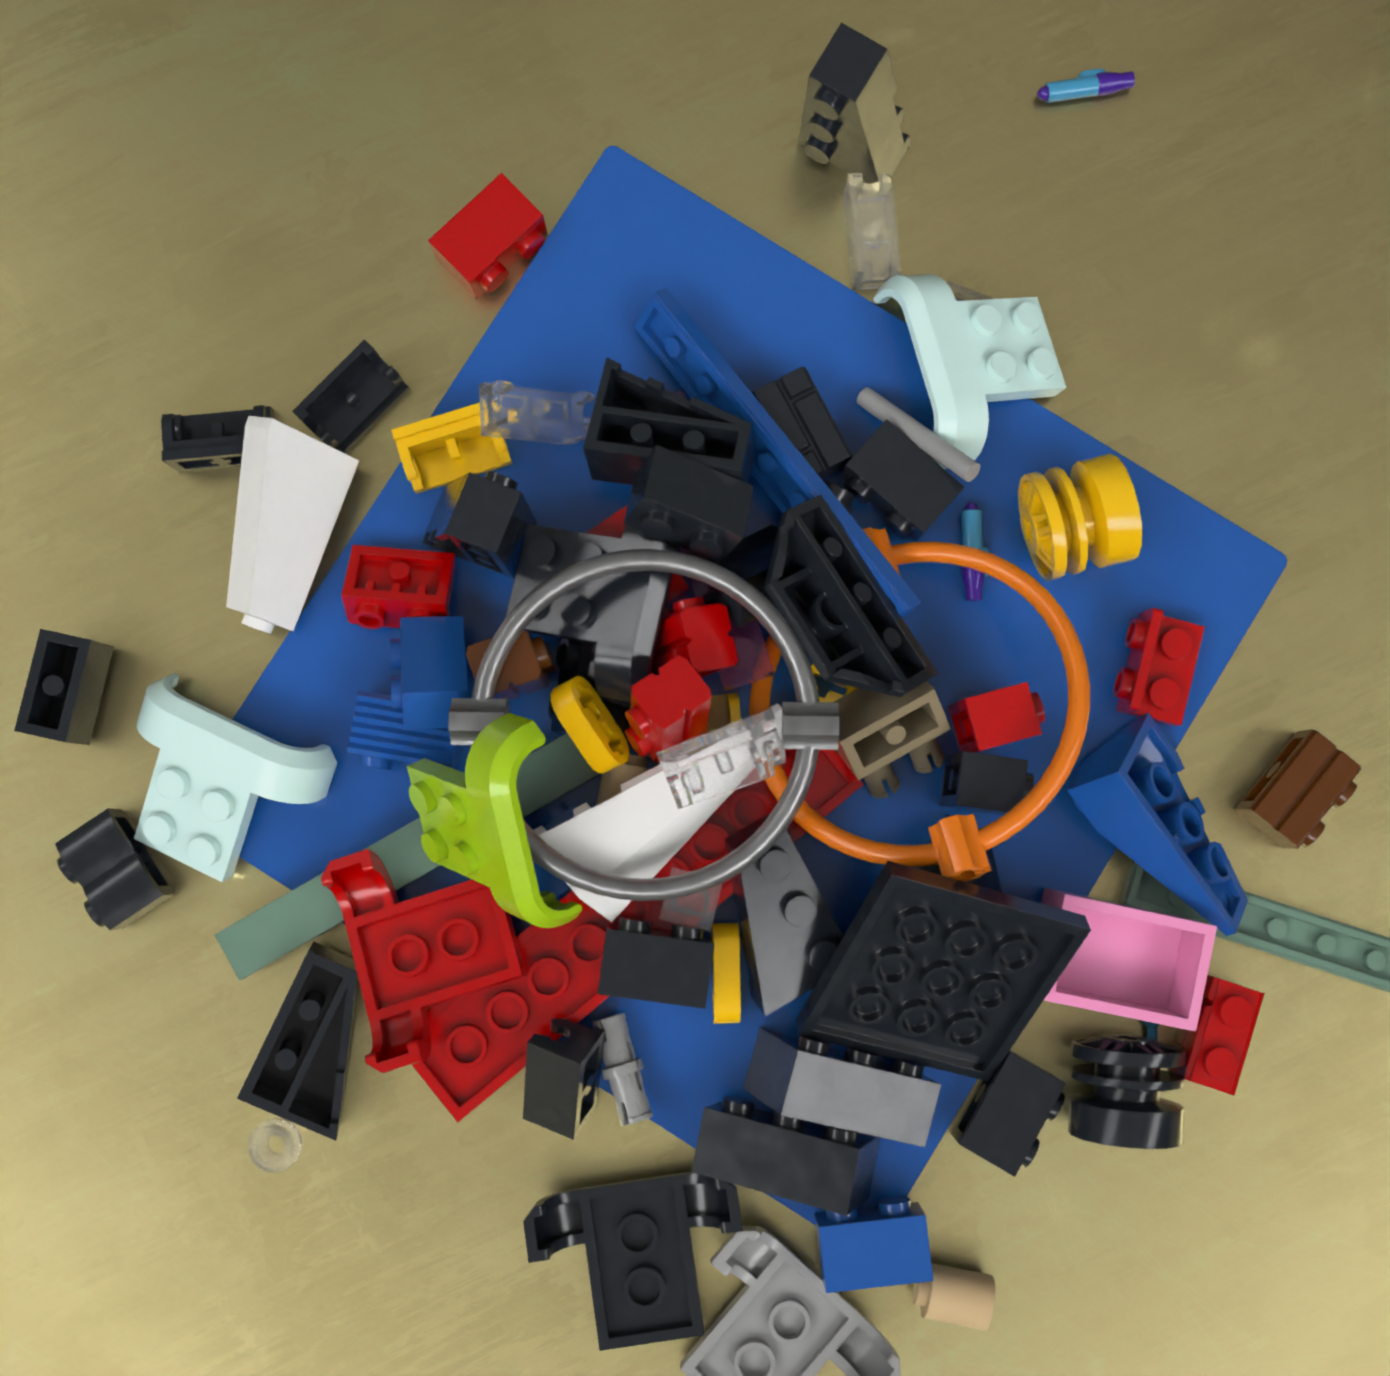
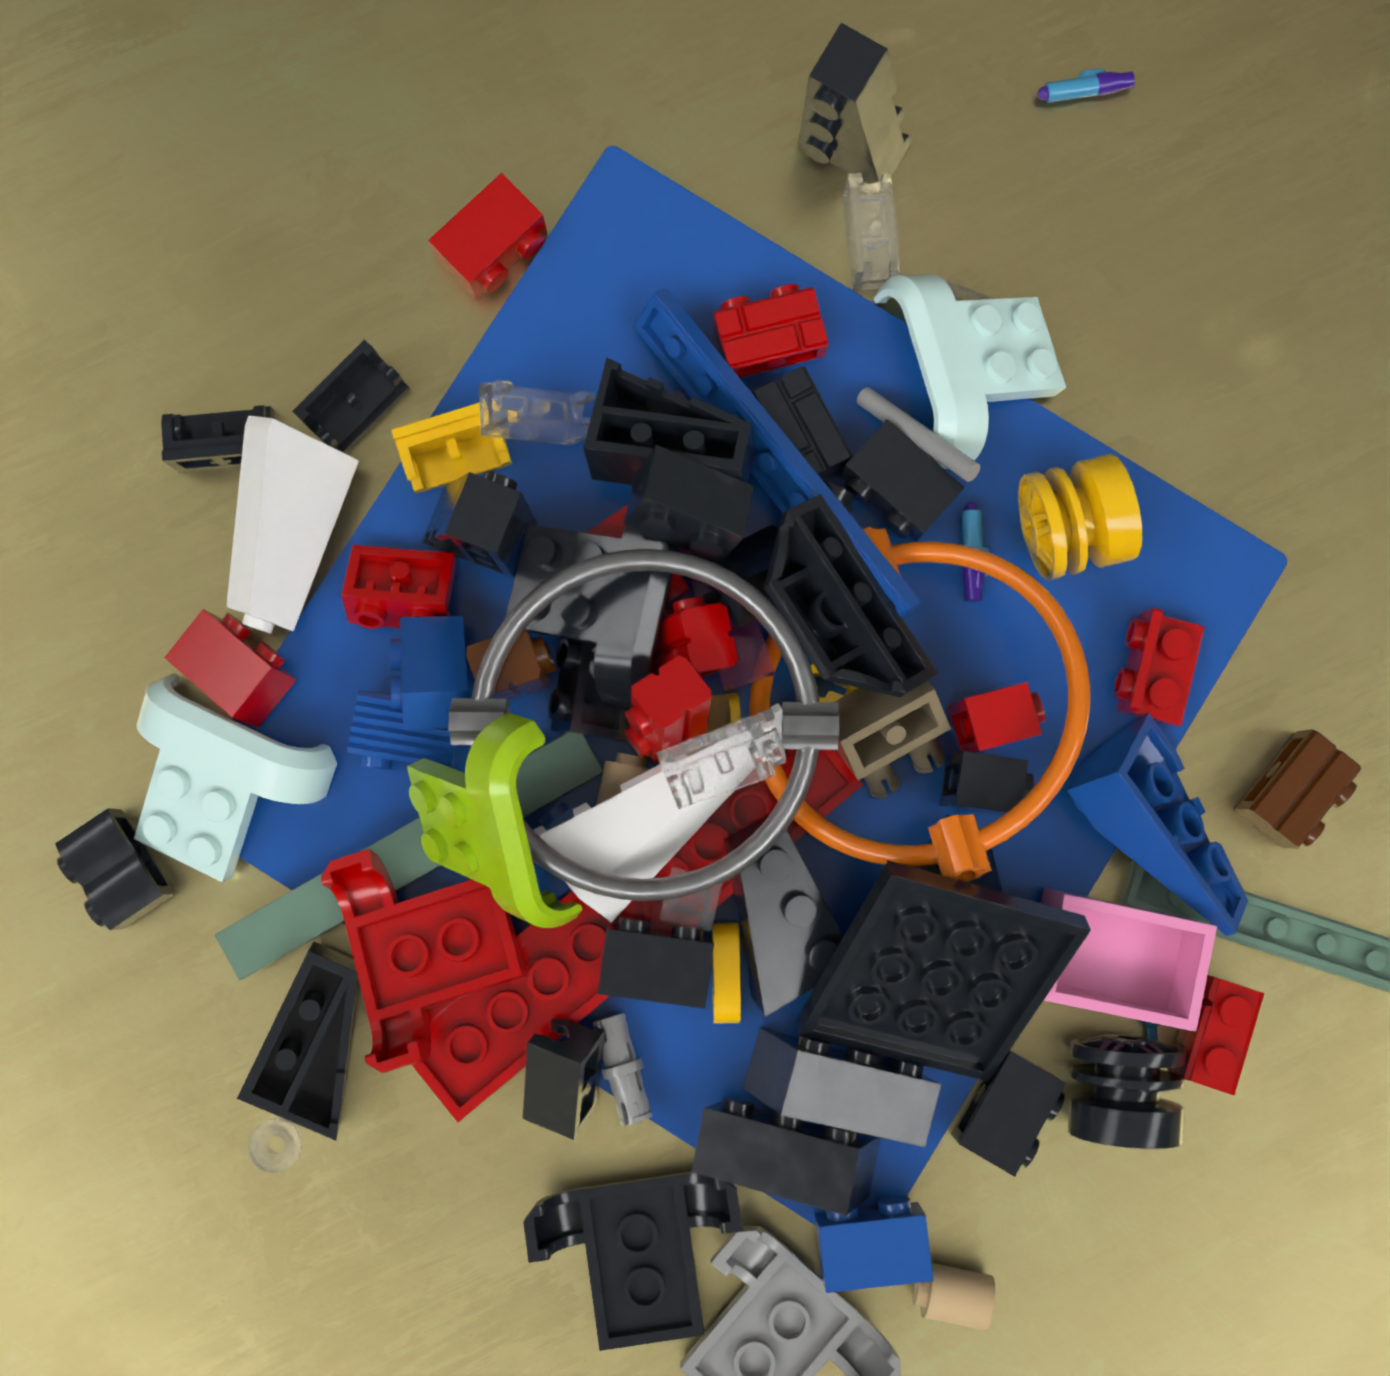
(64, 688): black brick -> none
(231, 668): none -> red brick
(590, 725): yellow beam -> none
(770, 331): none -> red brick

